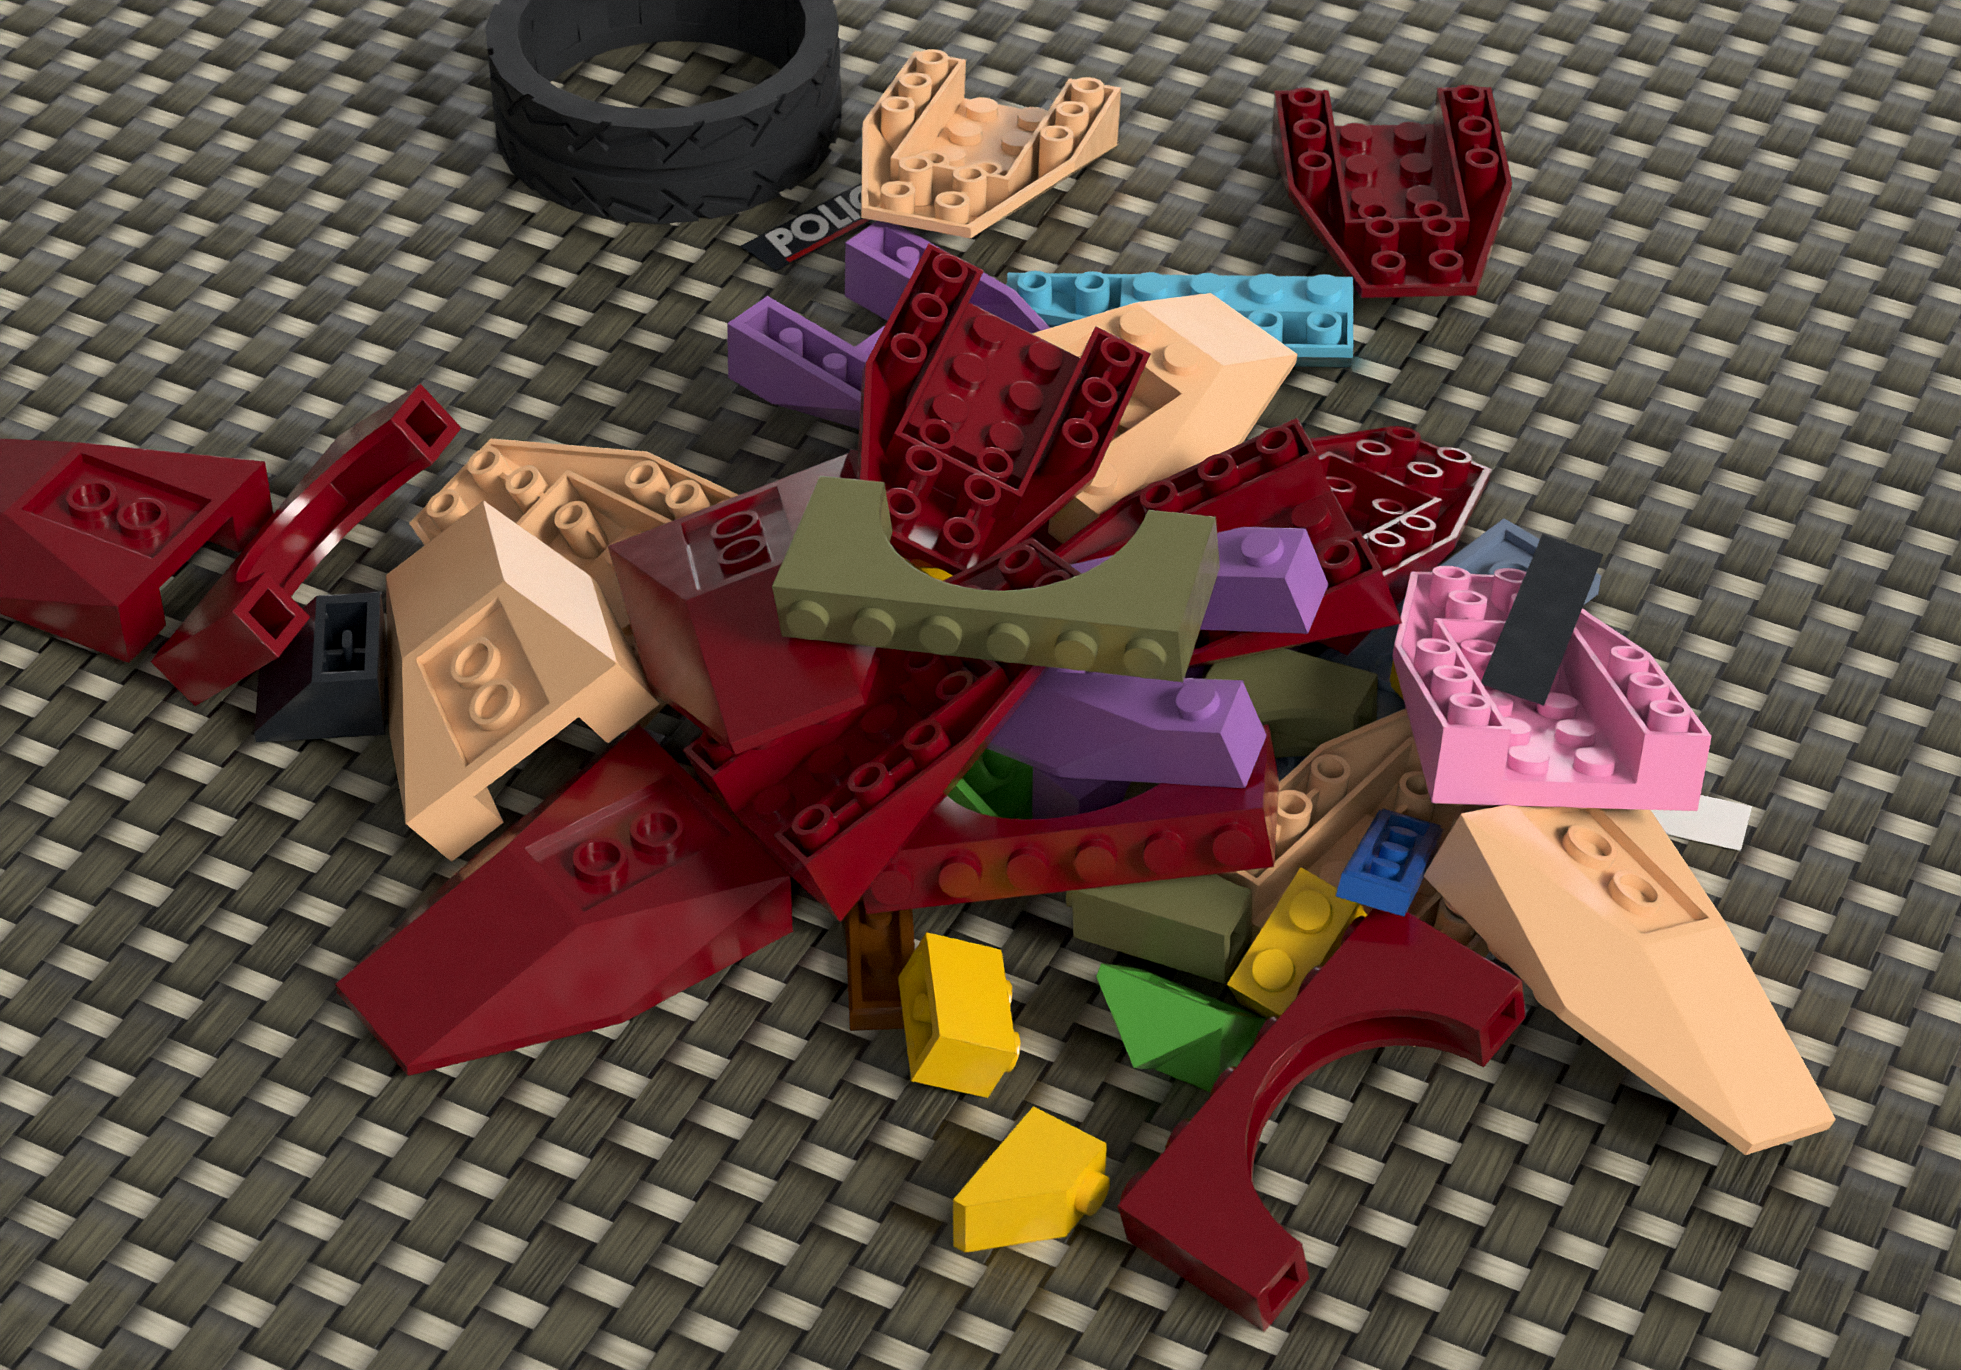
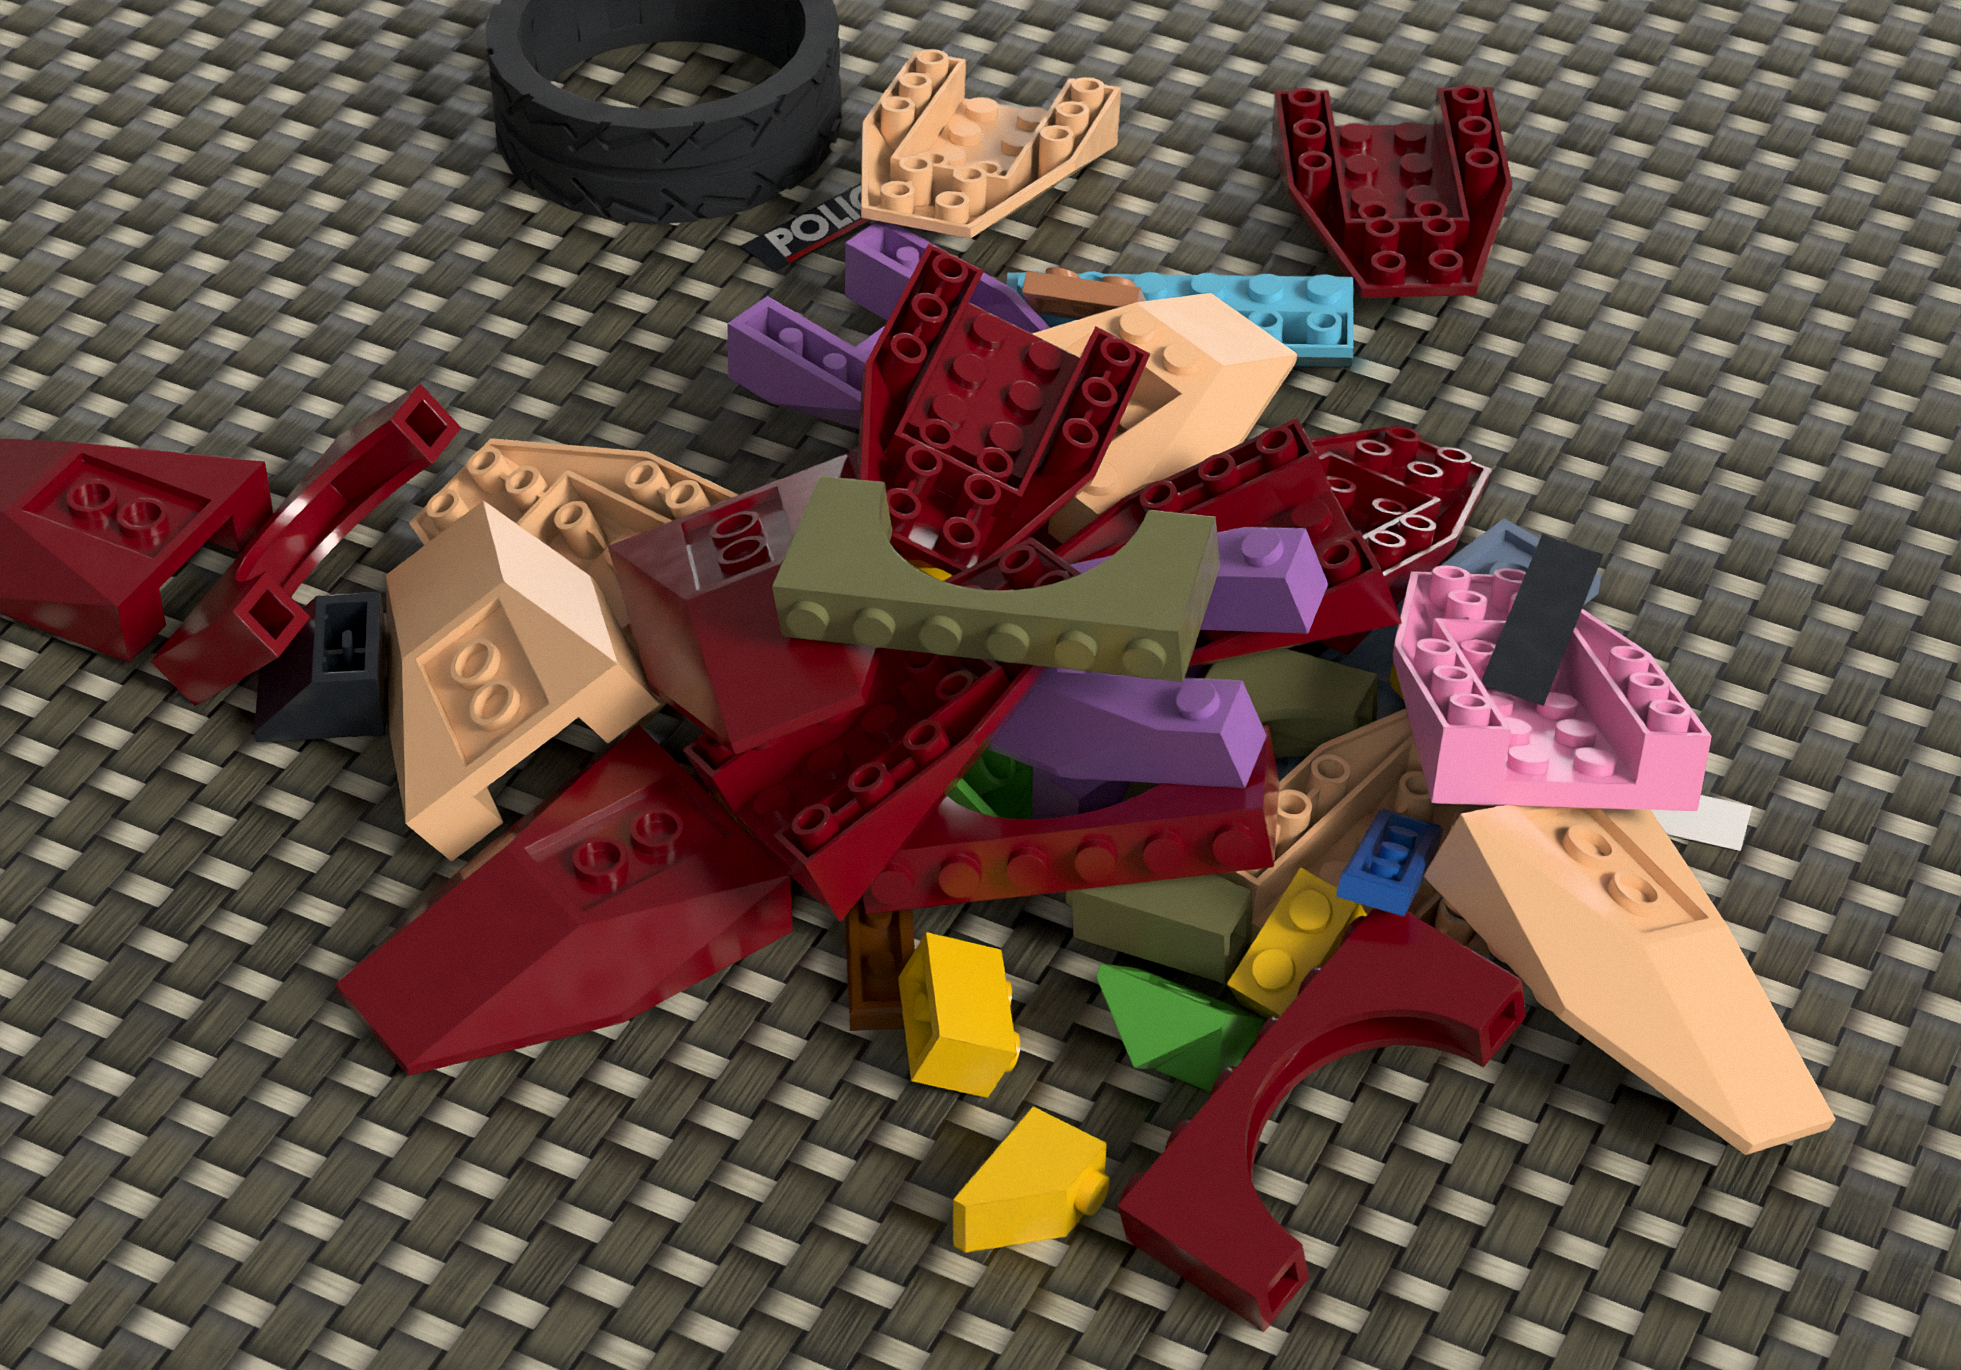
(1068, 296): none -> nougat plate

